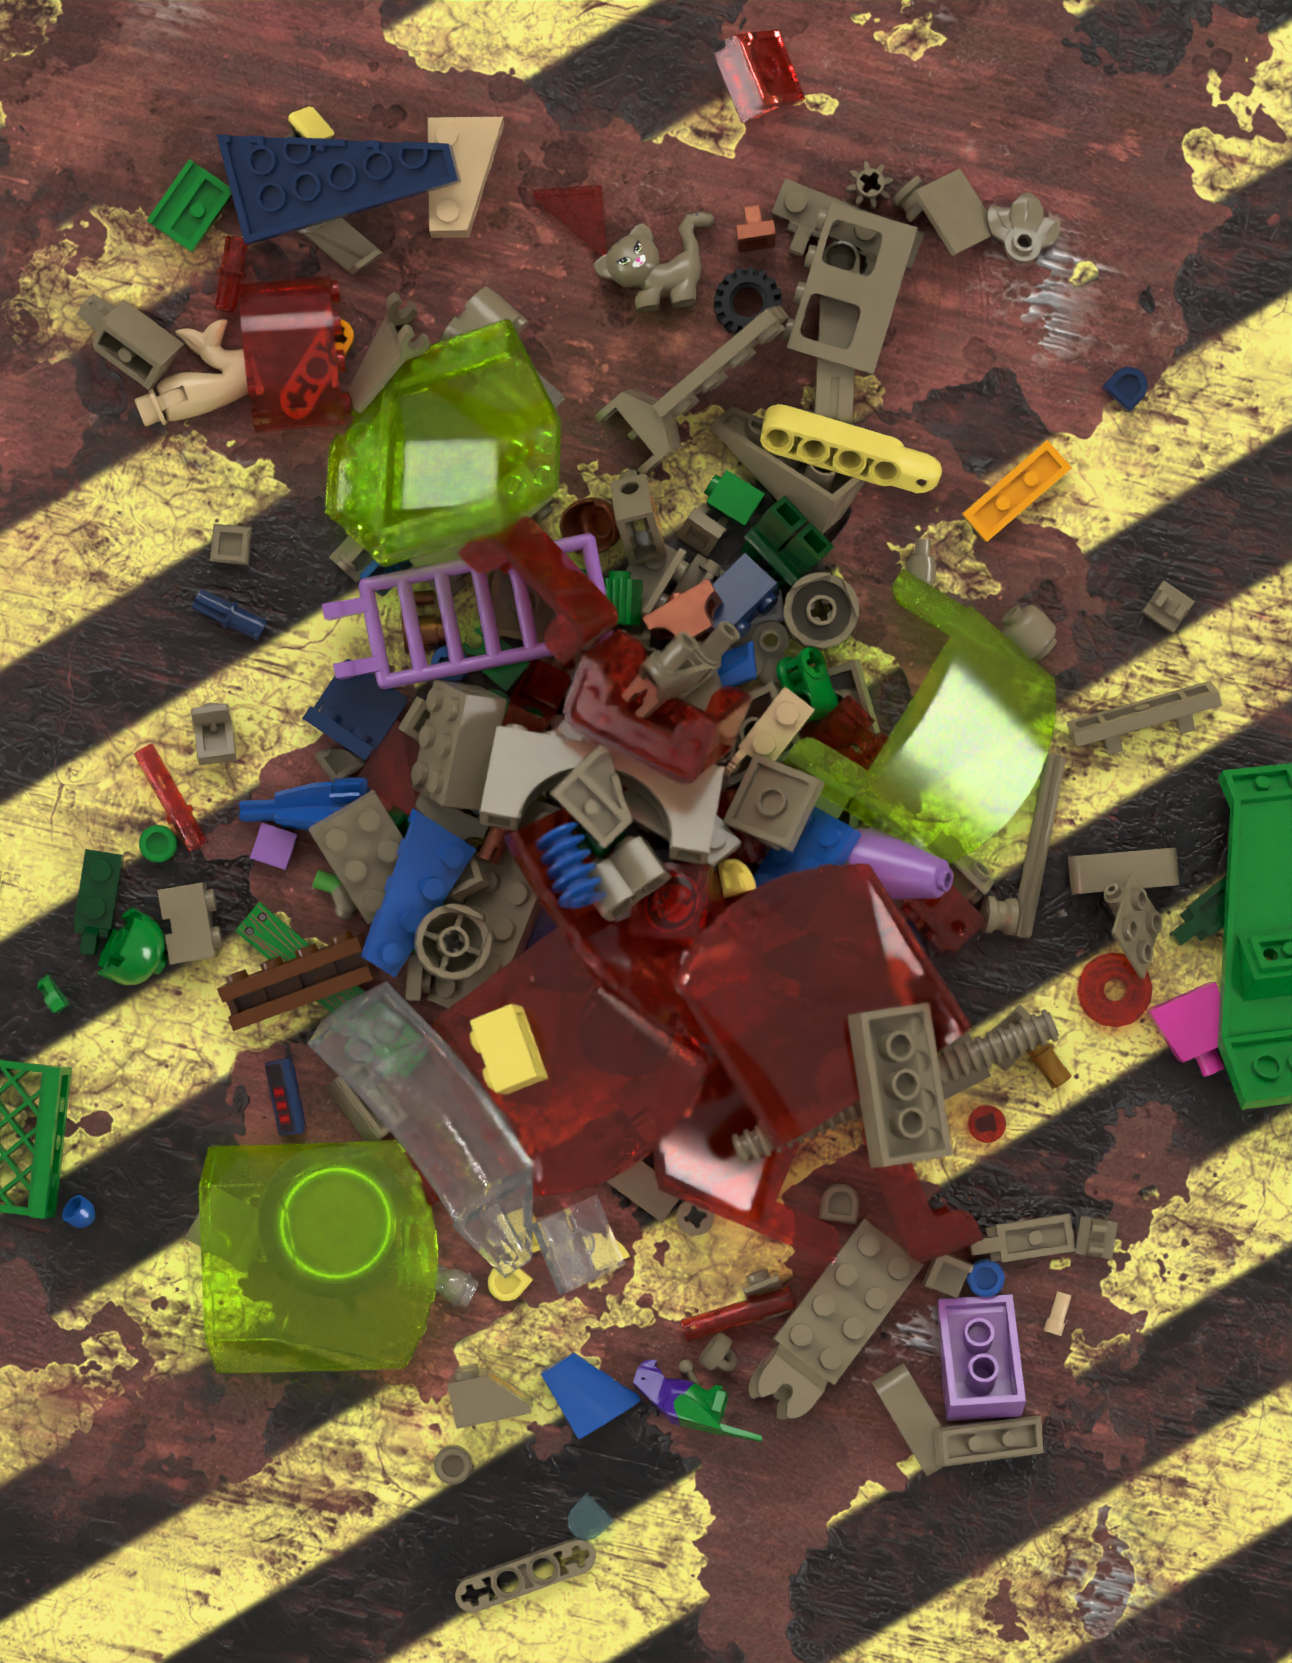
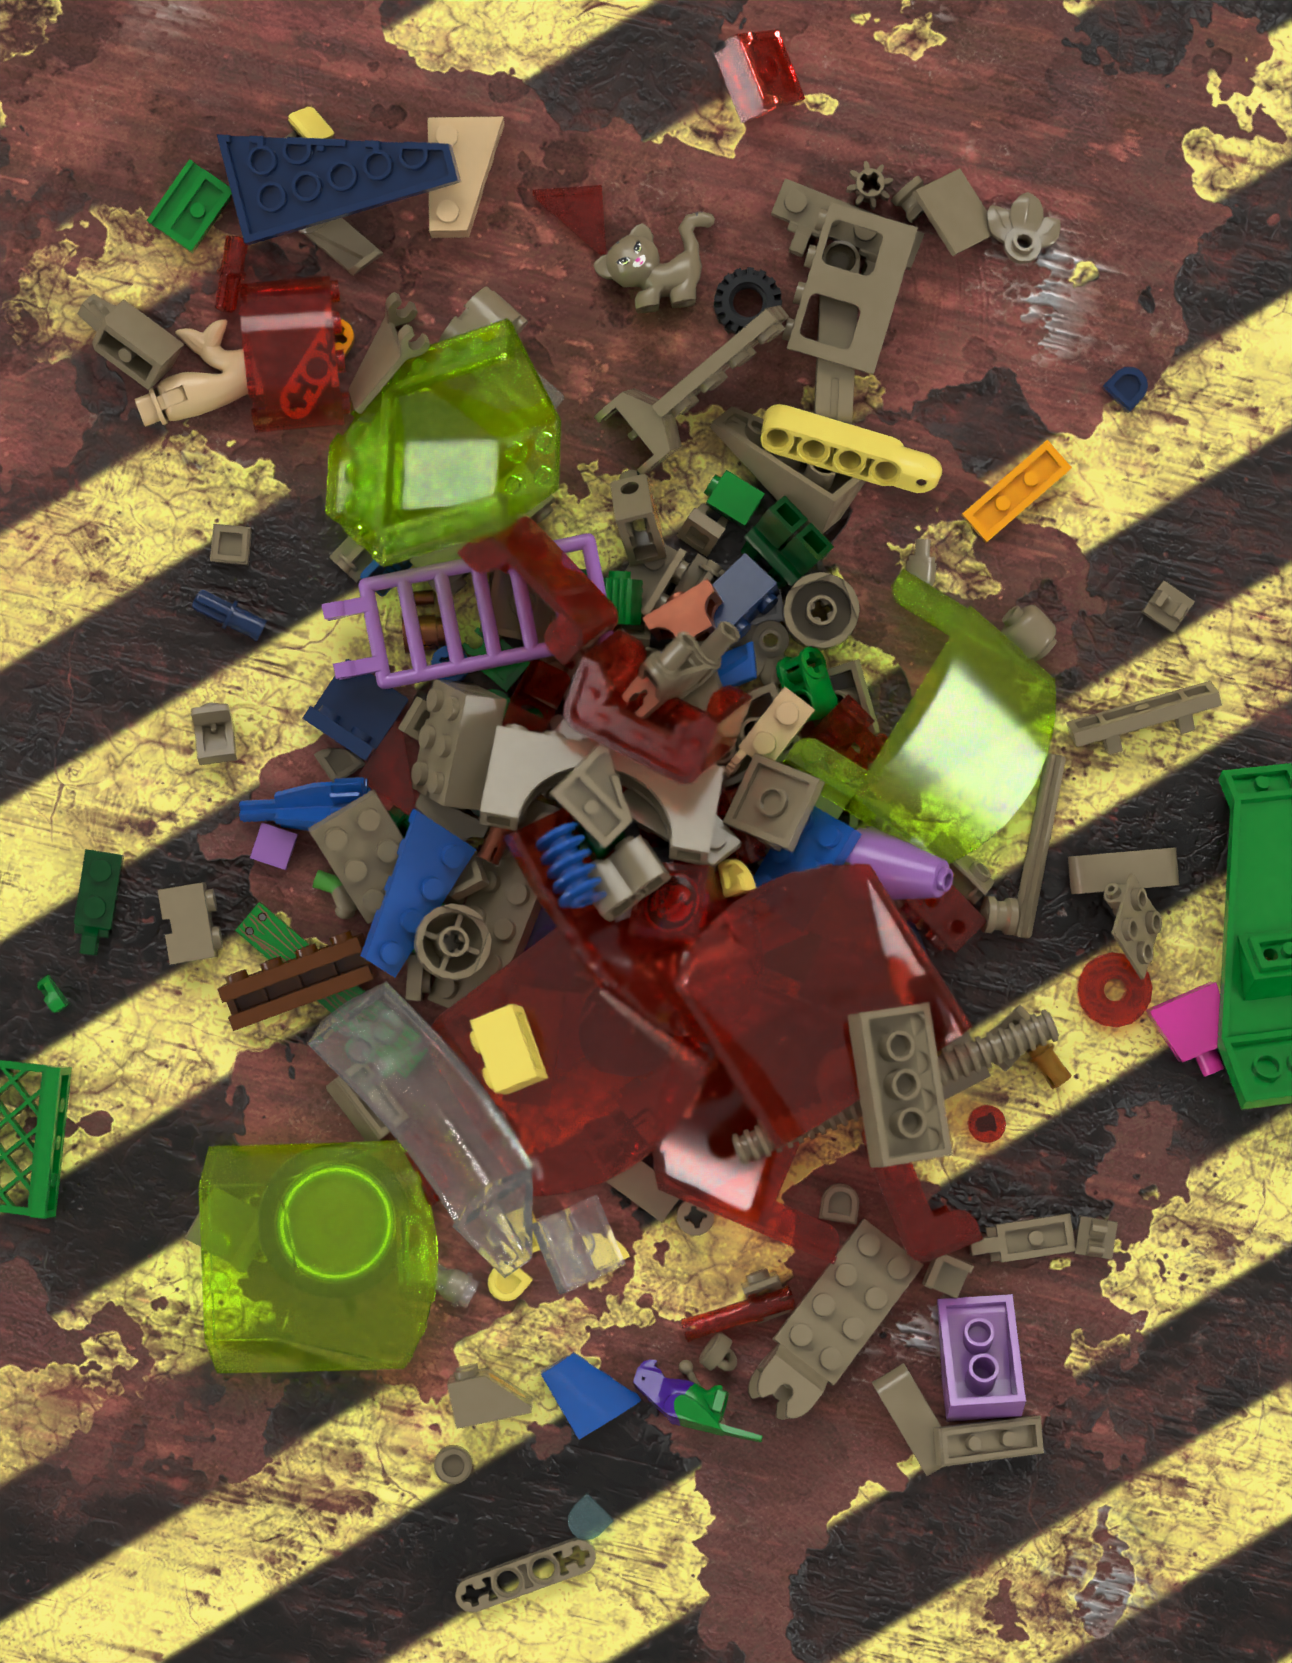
(79, 1212): blue hinge -> none
(134, 950): green cylinder -> none
(158, 843): green tile -> none
(171, 798): clear red pin -> none
(285, 1096): slope -> none
(591, 516): copper hair -> none
(754, 233): tile -> none
(986, 1278): blue tile -> none
(1055, 1323): tan piece -> none
(1203, 915): dark green hinge -> none

